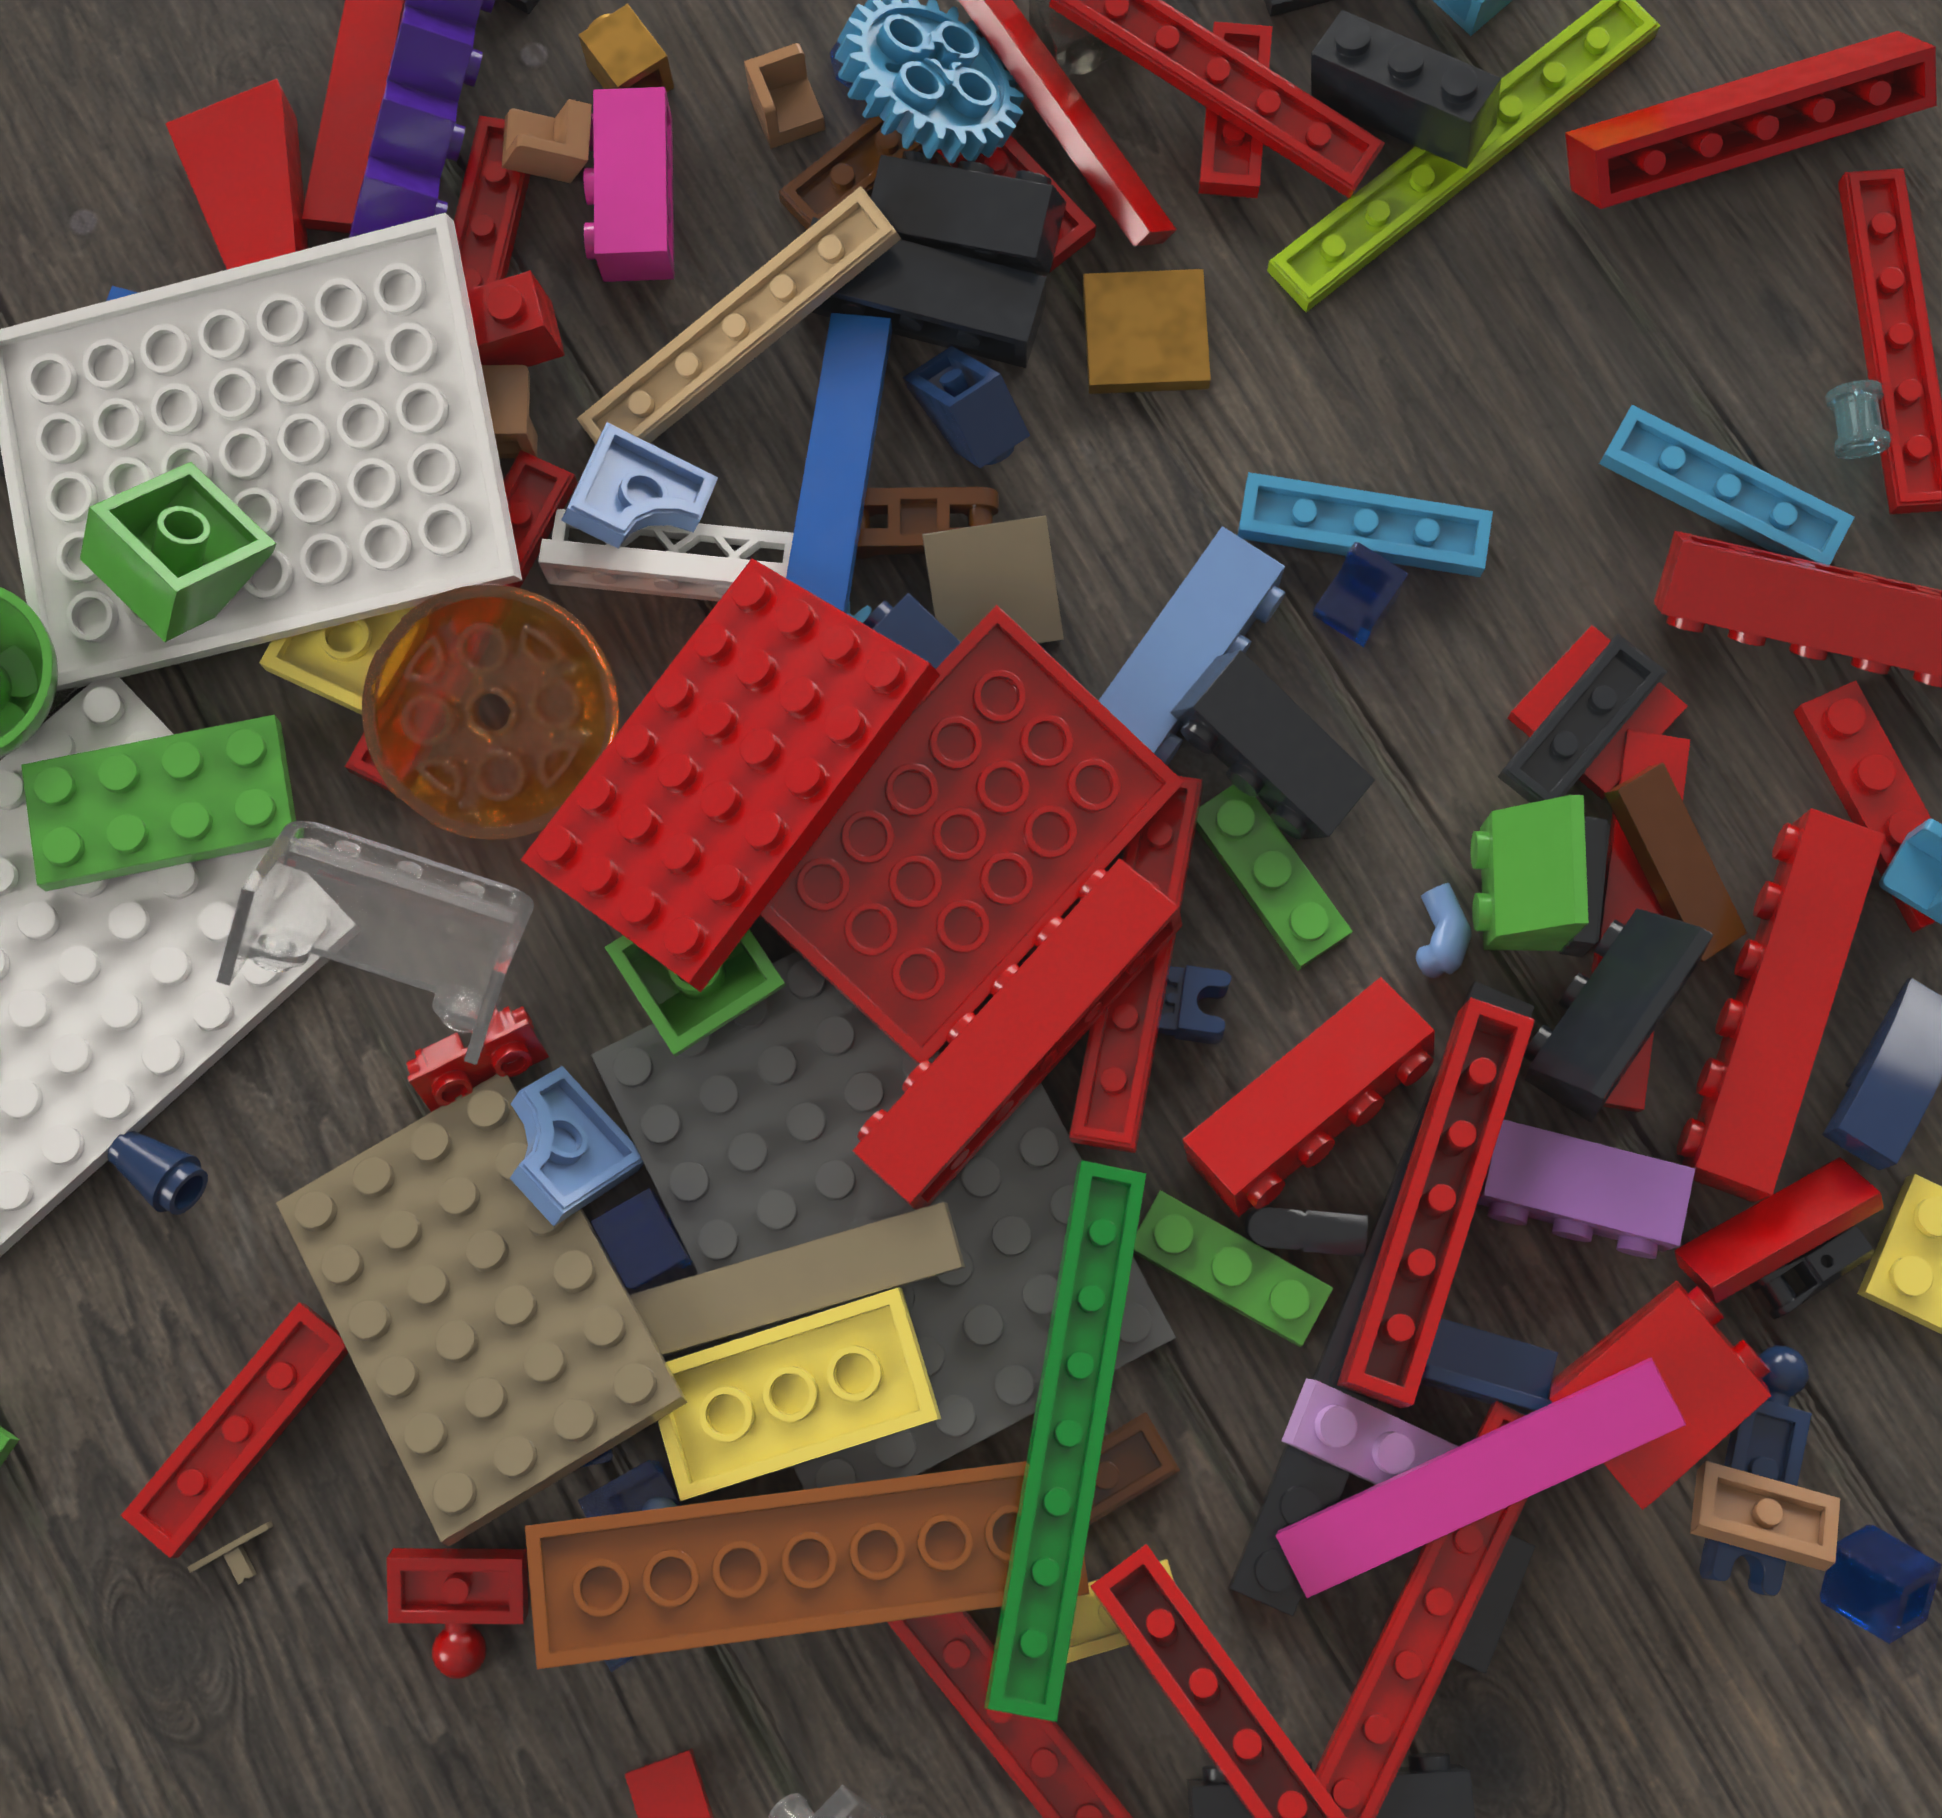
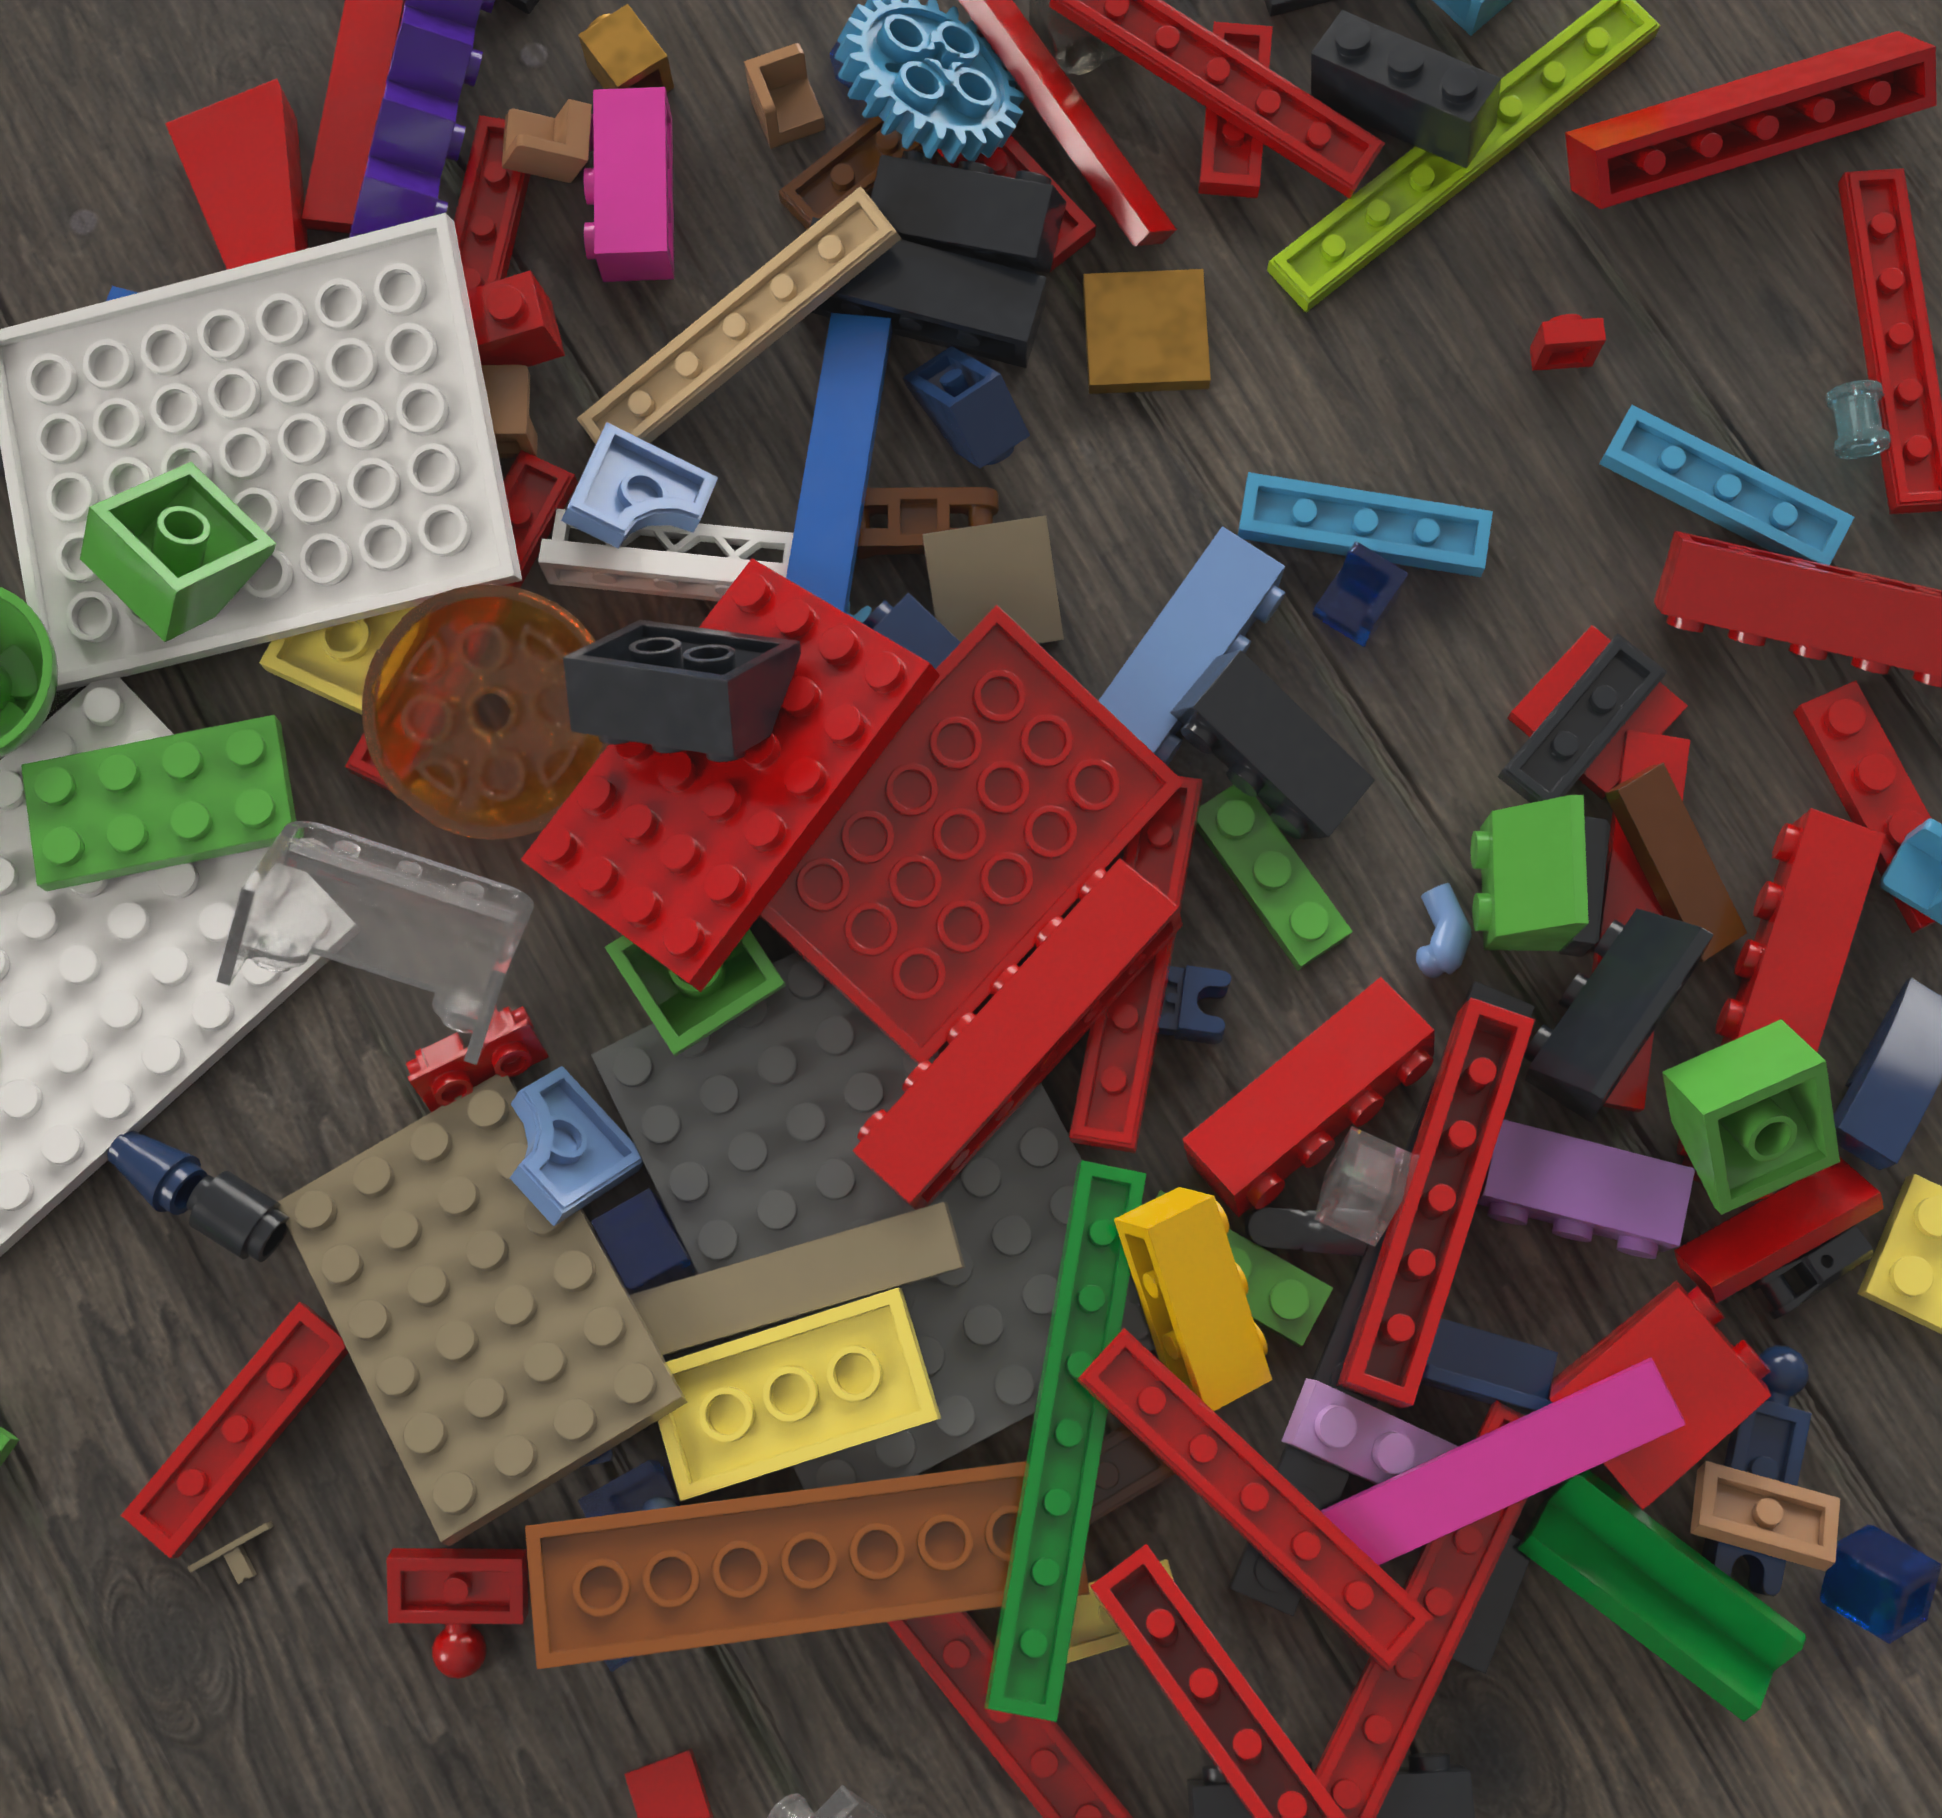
(237, 1216): none -> black brick
(680, 688): none -> black slope
(1194, 1295): none -> yellow brick
(1256, 1500): none -> red tile
(1363, 1186): none -> clear brick
(1567, 342): none -> red plate
(1661, 1592): none -> green panel
(1753, 1114): none -> bright green slope

